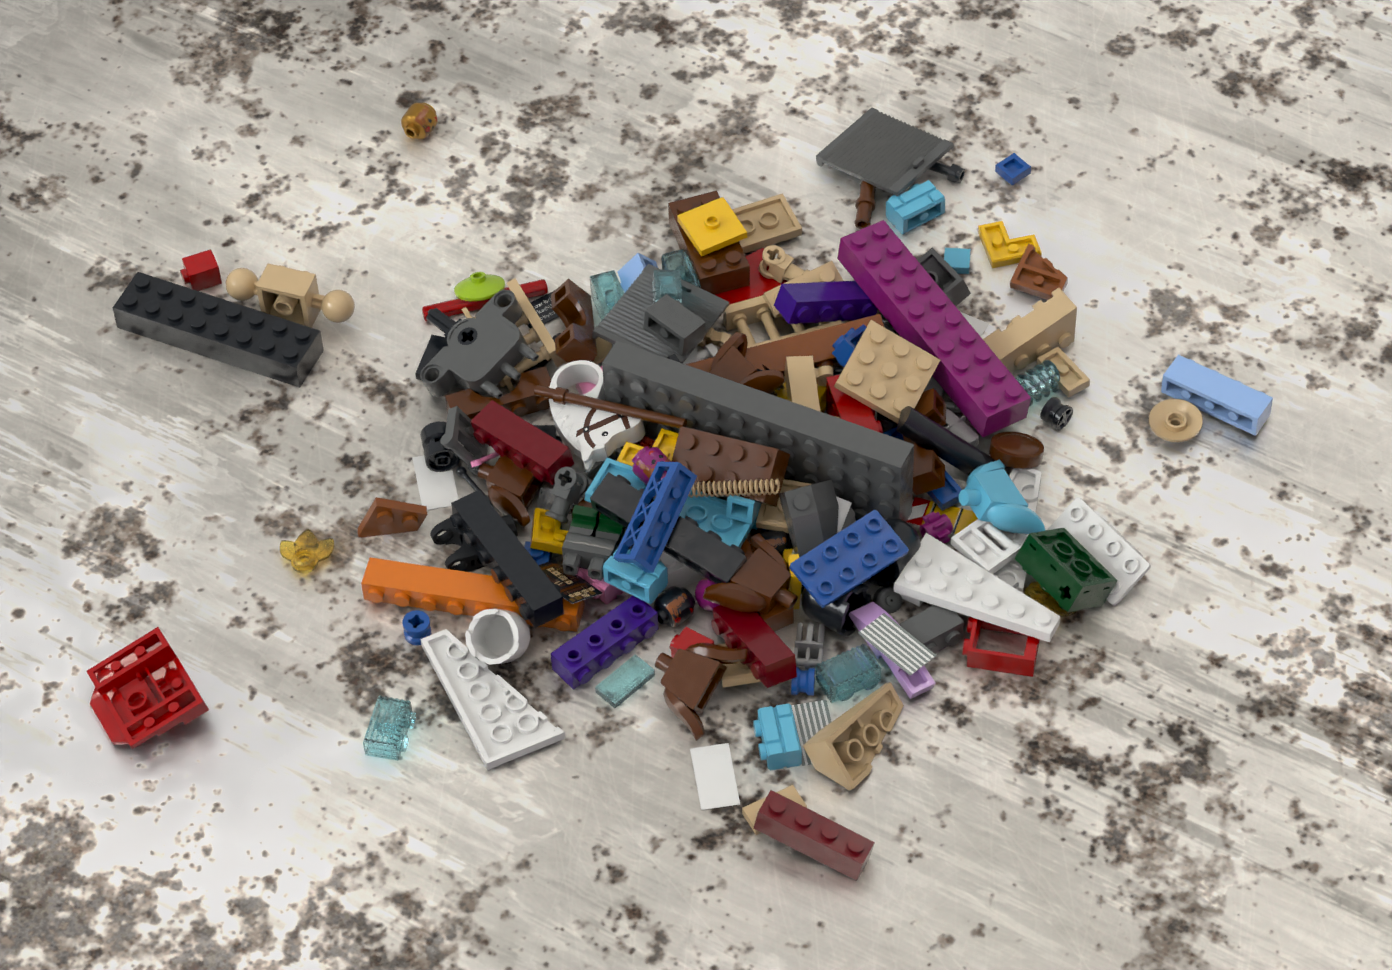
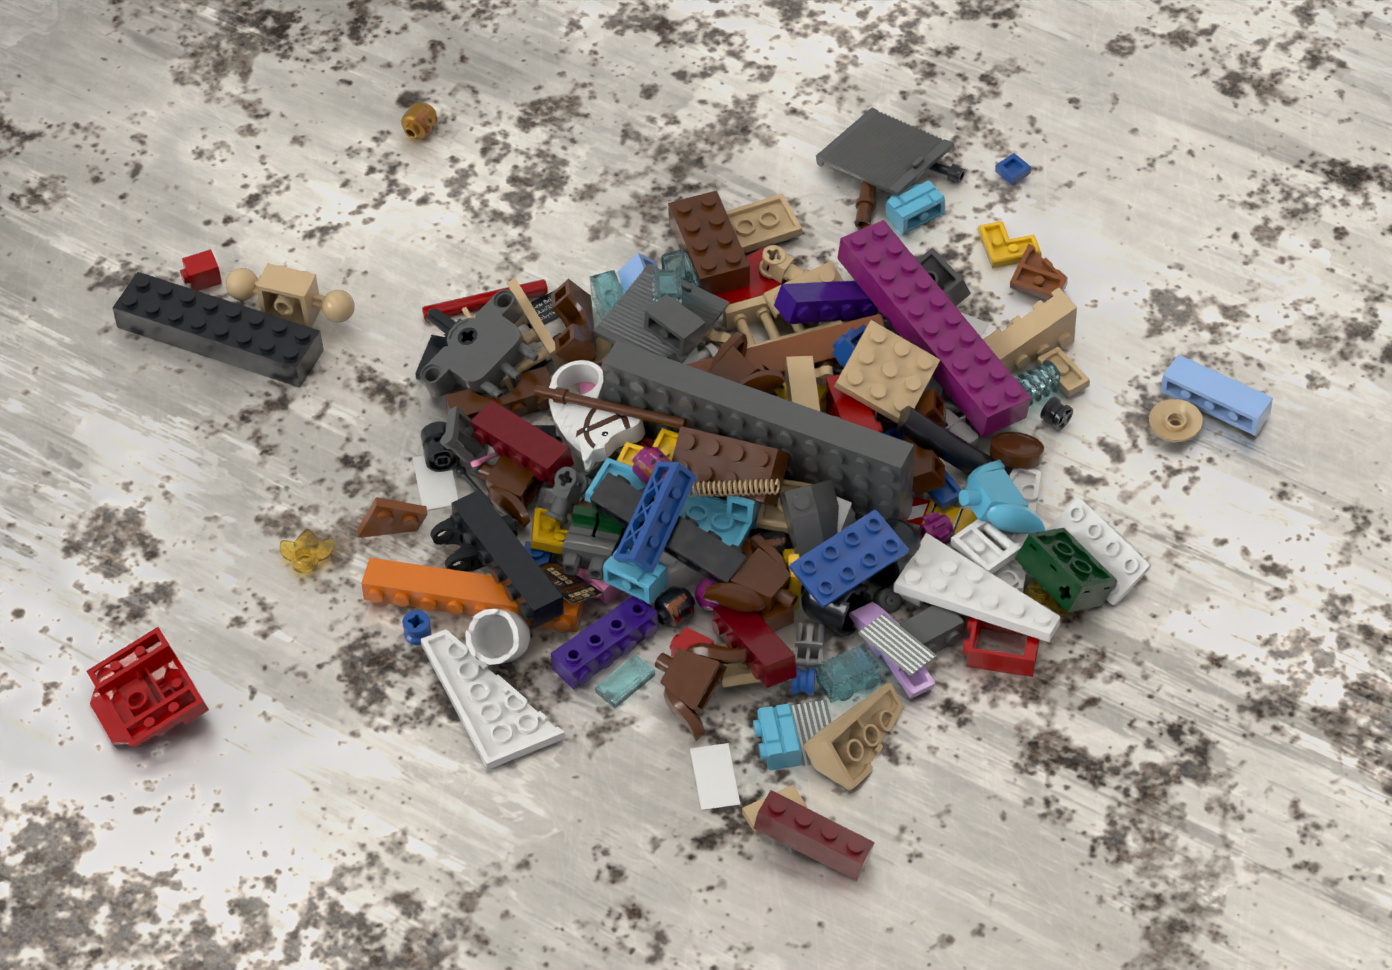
(389, 728): clear light blue brick -> none
(479, 287): lime dish -> none
(712, 226): yellow plate -> none
(958, 259): medium azure tile -> none

